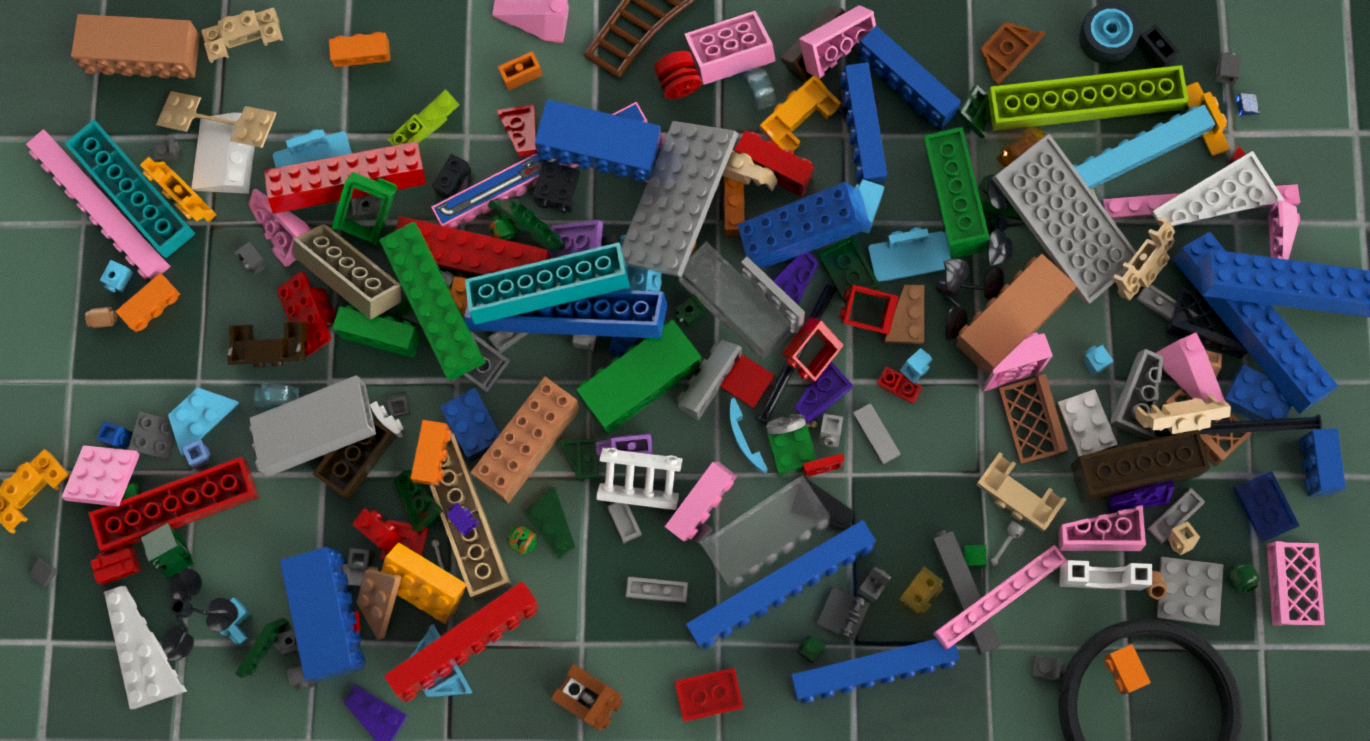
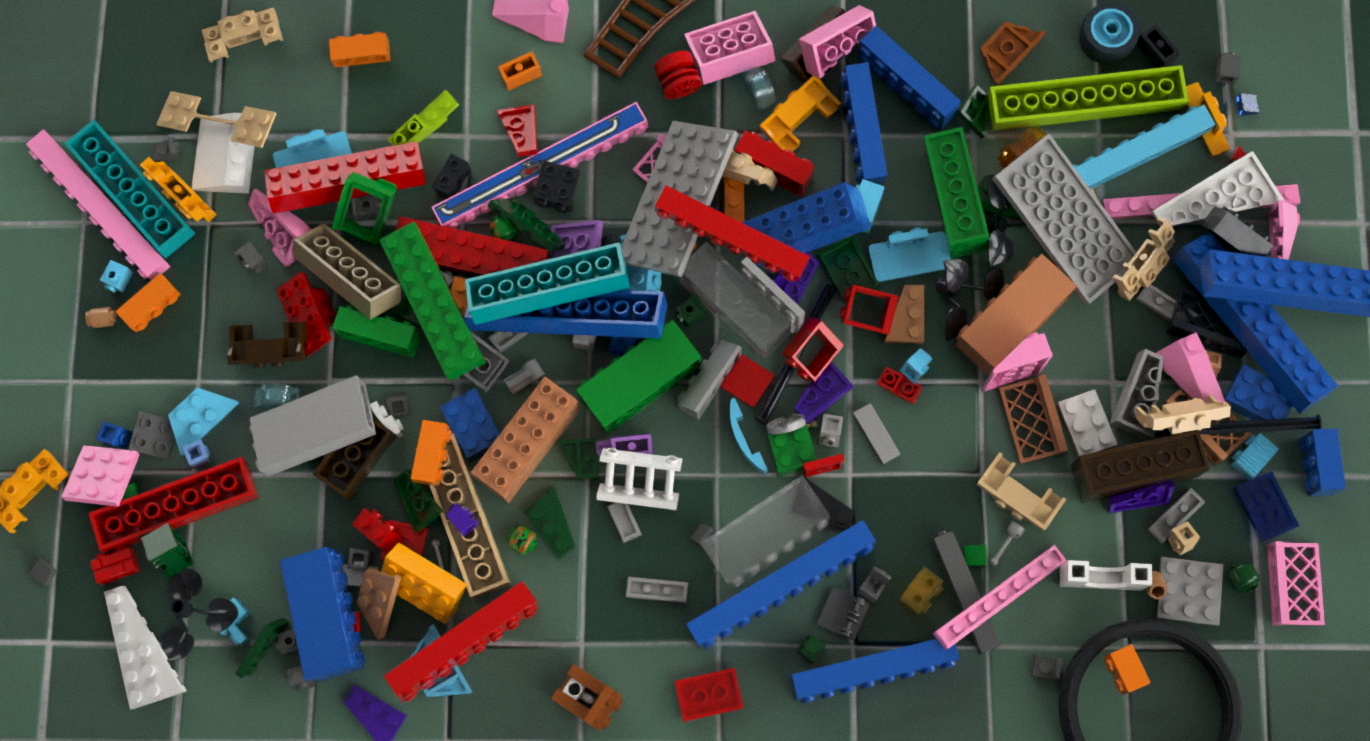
(136, 46): nougat brick -> none
(529, 374): none -> light grey piece
(598, 140): blue brick -> none
(701, 500): bright pink wedge -> none
(731, 233): none -> red brick
(1097, 360): medium azure brick -> none
(1105, 533): bright pink wedge -> none
(1236, 233): none -> brick
(1254, 456): none -> medium azure brick

